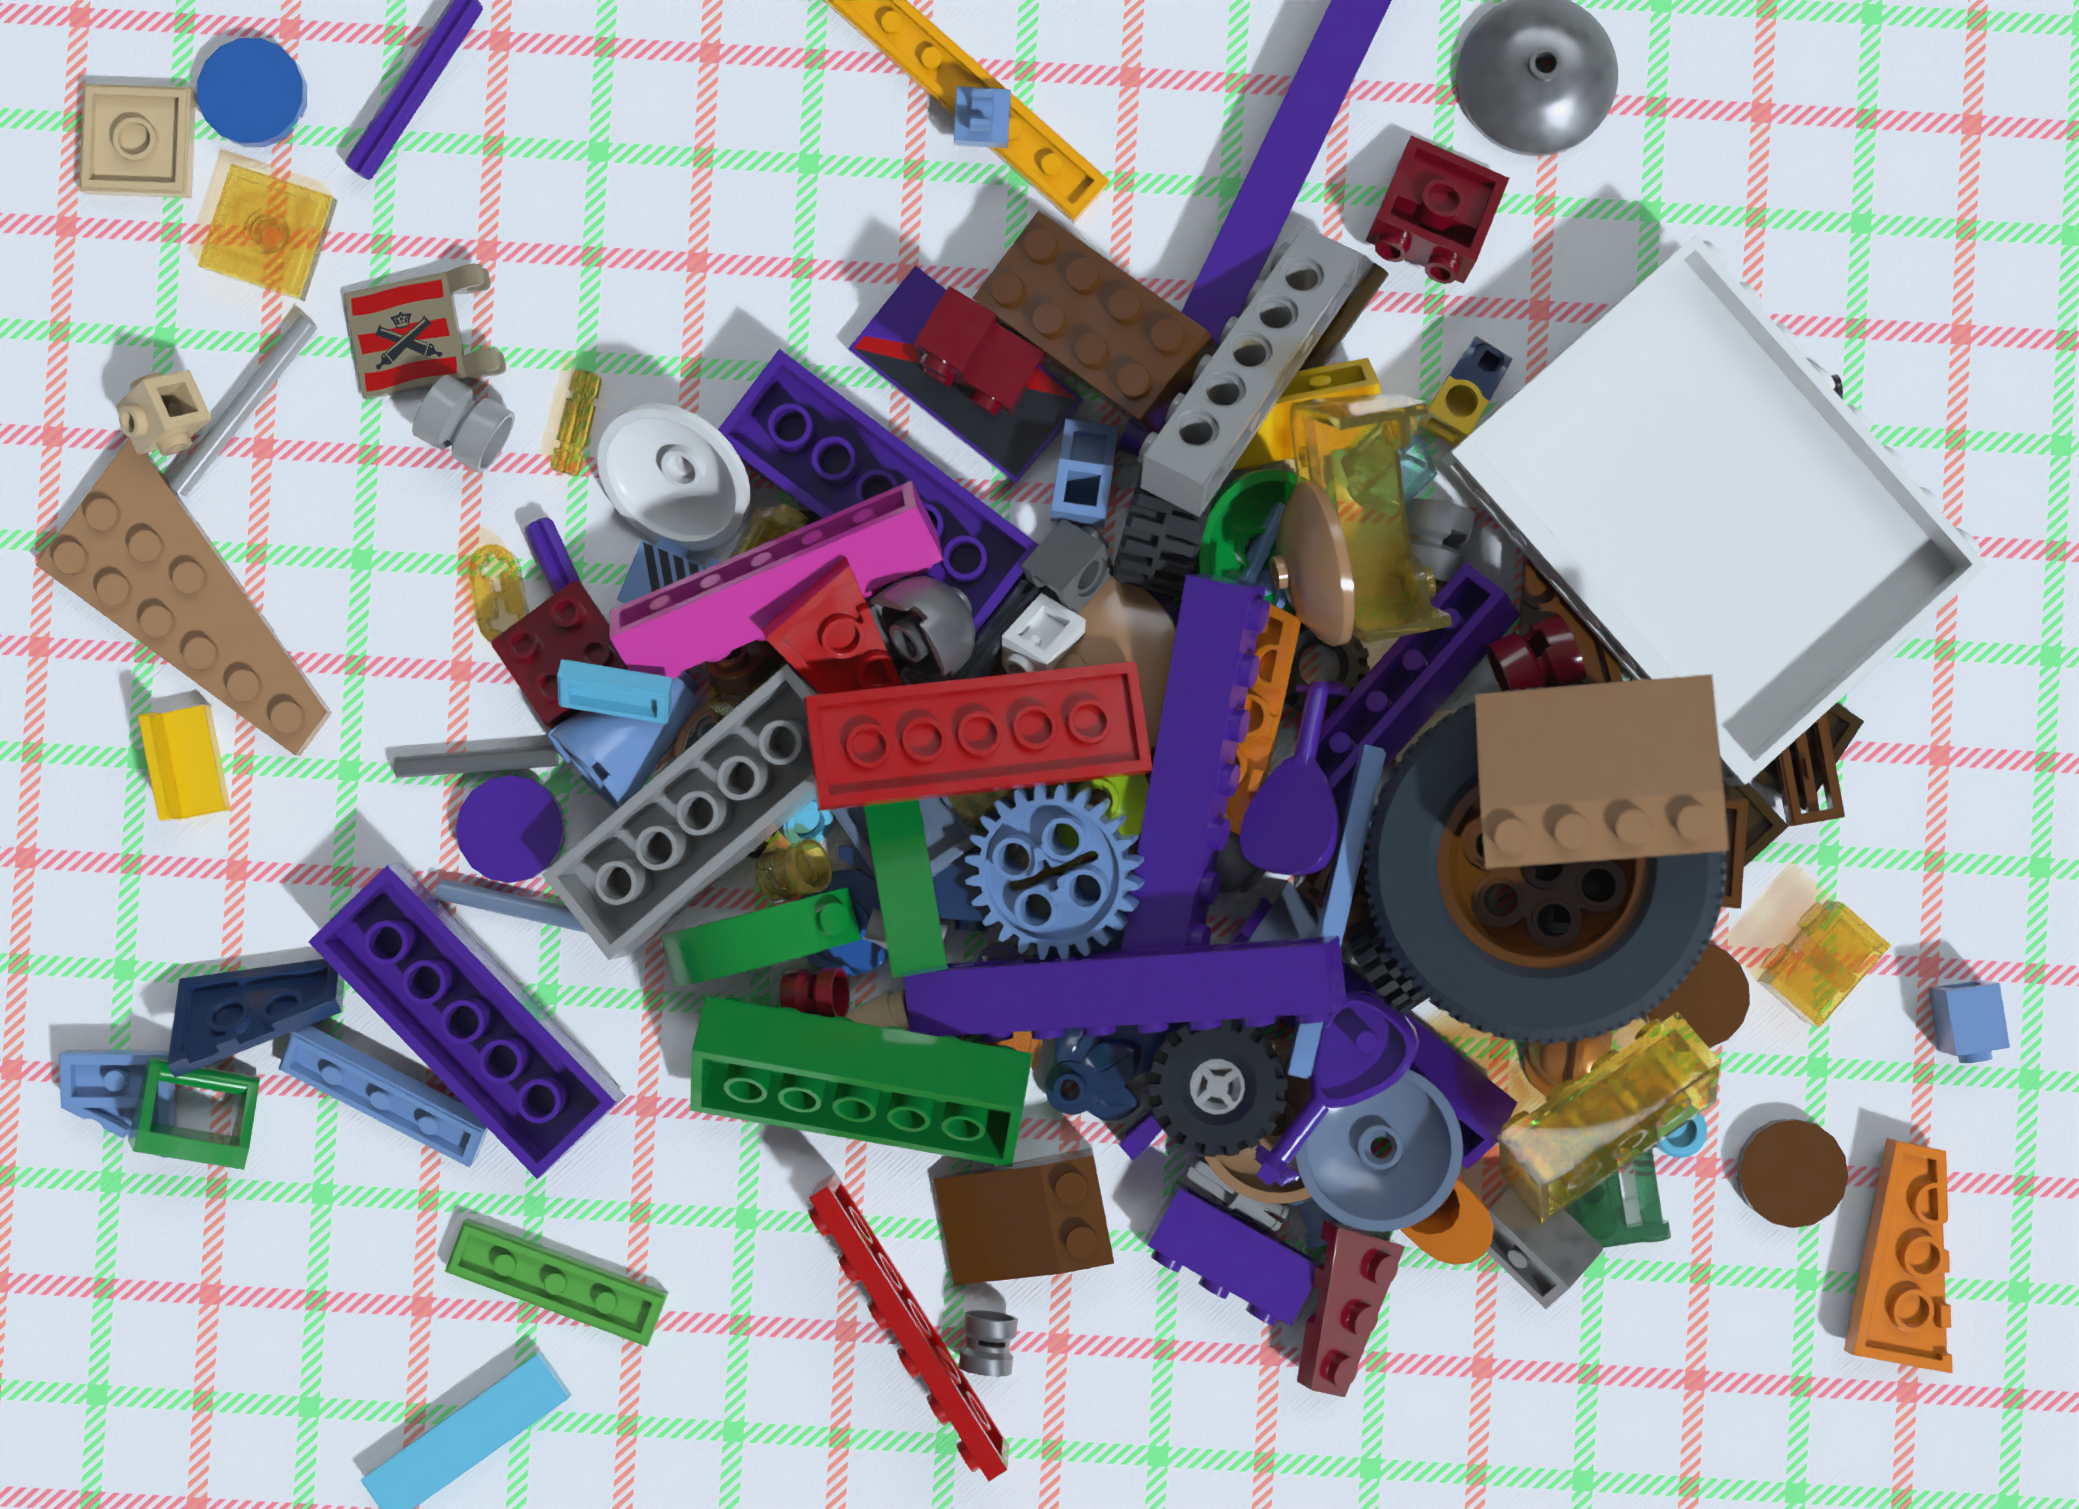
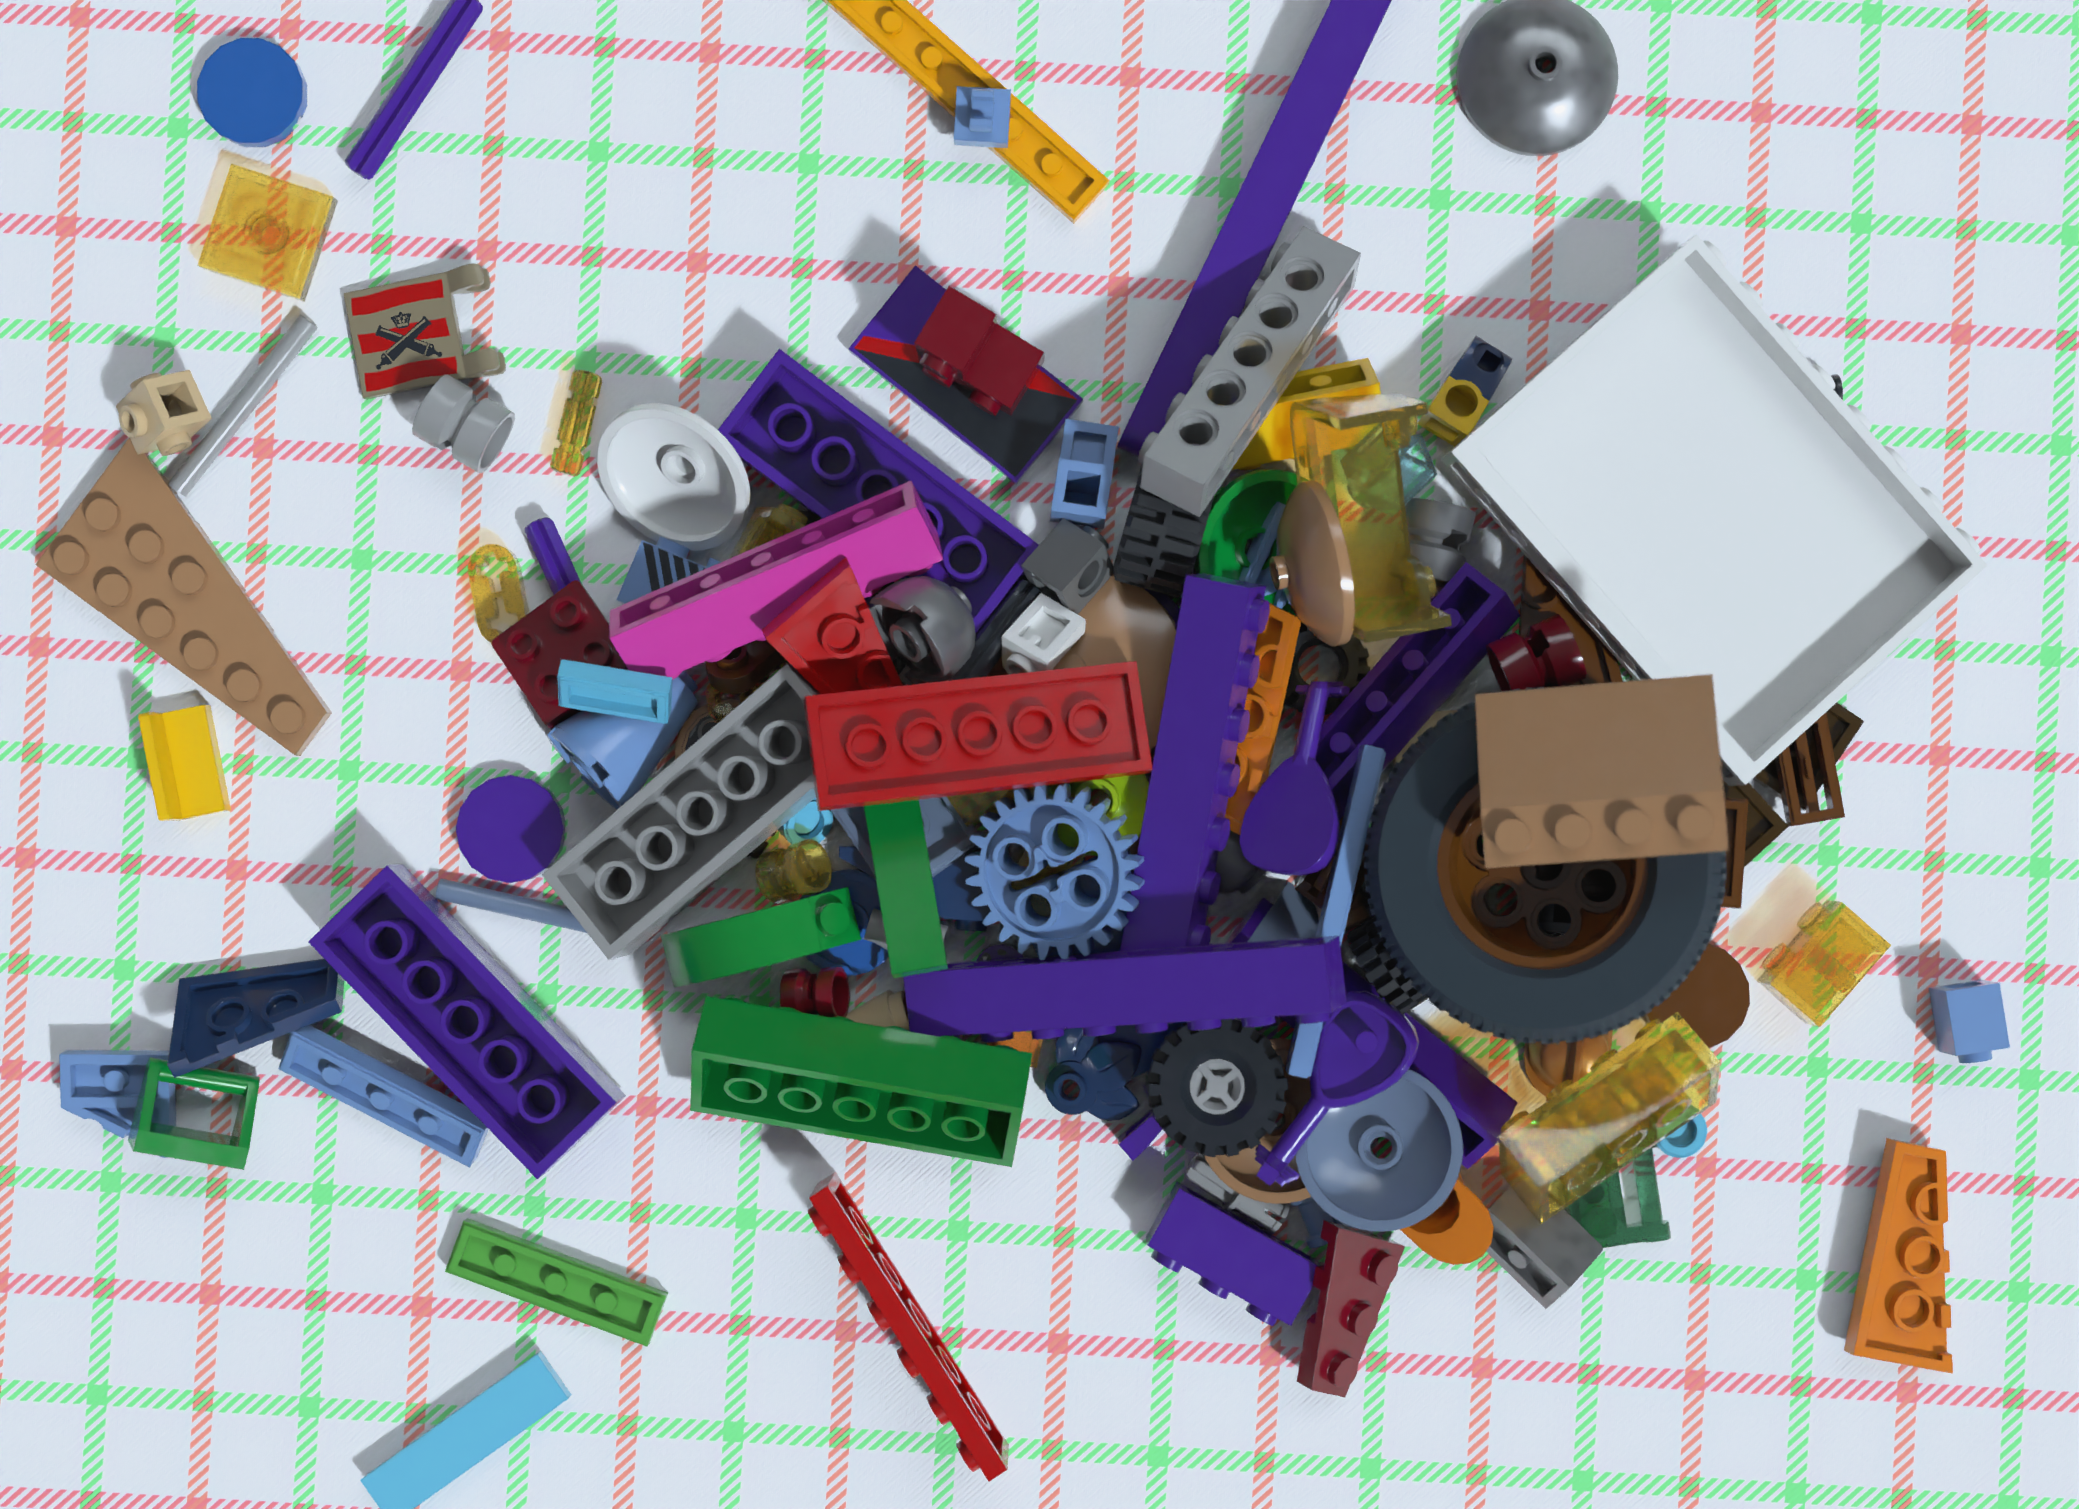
(137, 141): tan tile -> none
(475, 761): dark grey bar -> none
(988, 1343): flat silver wheel -> none
(1024, 1219): reddish brown slope -> none
(1095, 322): reddish brown brick -> none
(1346, 316): dark brown bar -> none
(1436, 211): dark red plate -> none
(1792, 1172): reddish brown tile -> none

